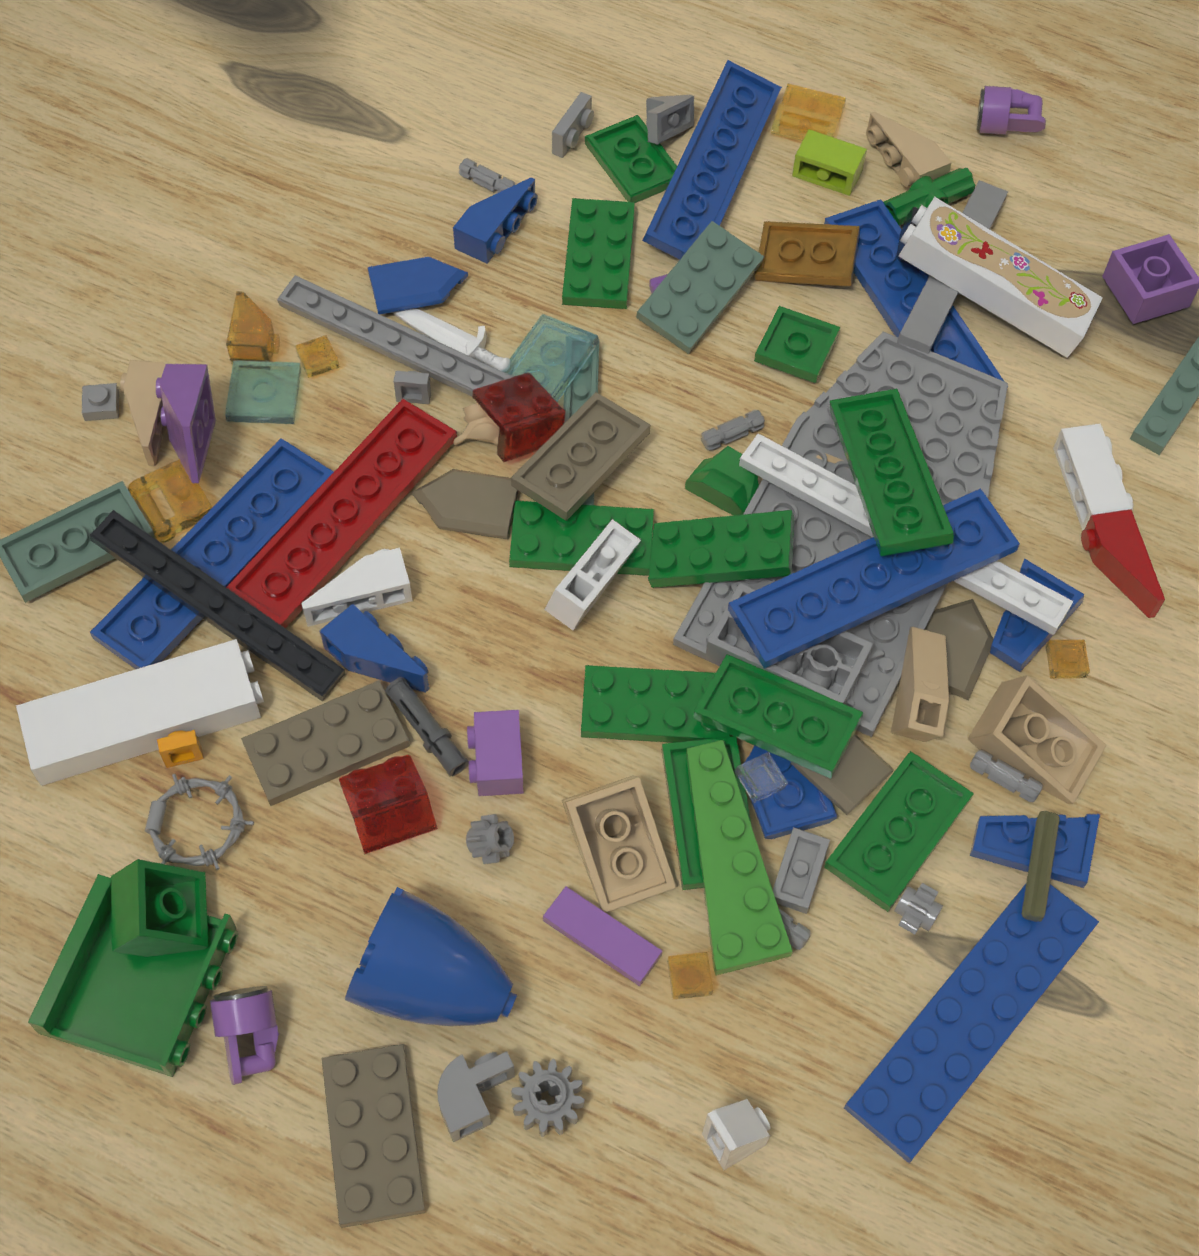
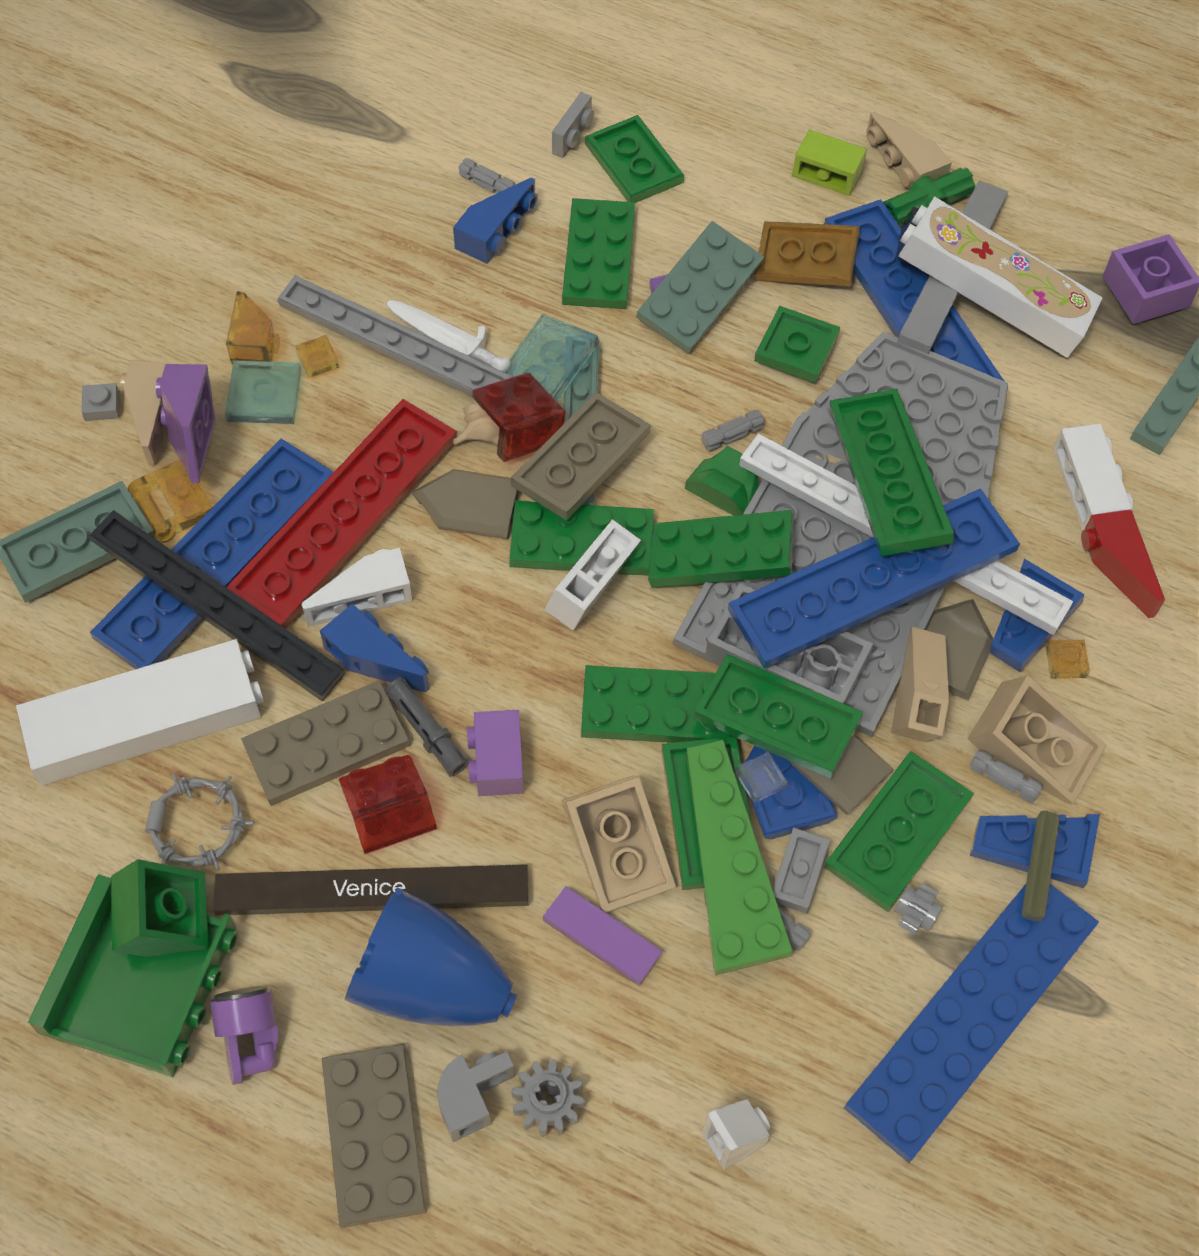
(180, 748): light orange plate -> none
(369, 889): none -> dark brown tile
(412, 387): light grey plate -> none
(413, 283): blue tile -> none
(490, 839): light grey gear -> none
(668, 116): light grey slope -> none
(690, 975): clear yellow plate -> none
(713, 159): blue plate -> none
(807, 110): clear yellow slope -> none
(995, 114): medium lavender piece -> none

